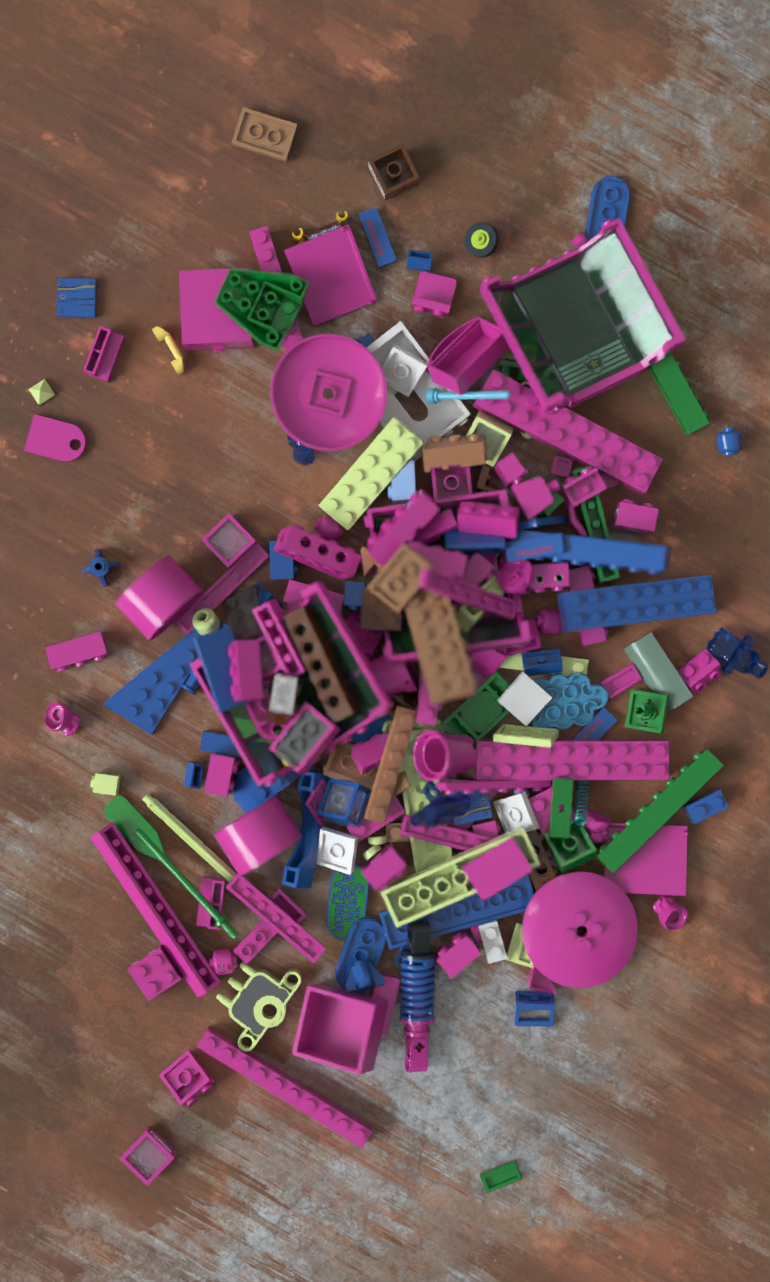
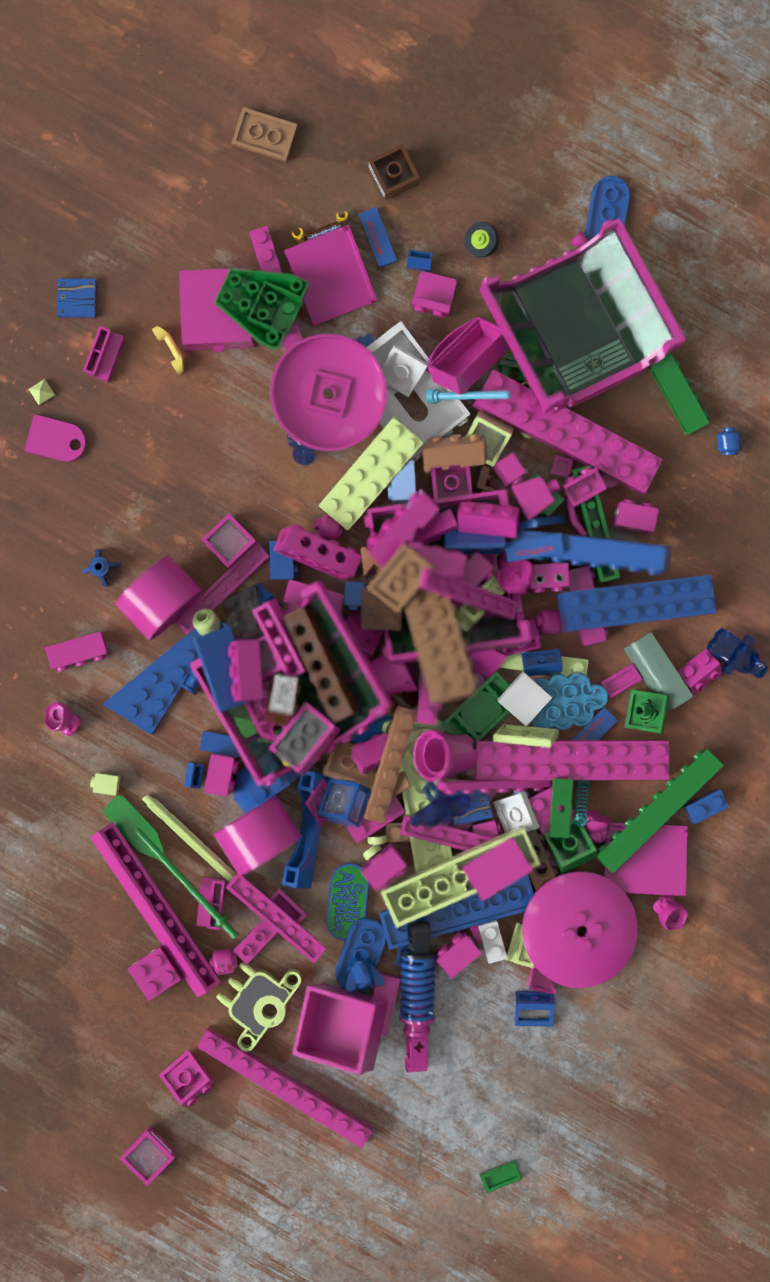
(337, 850): white tile -> none

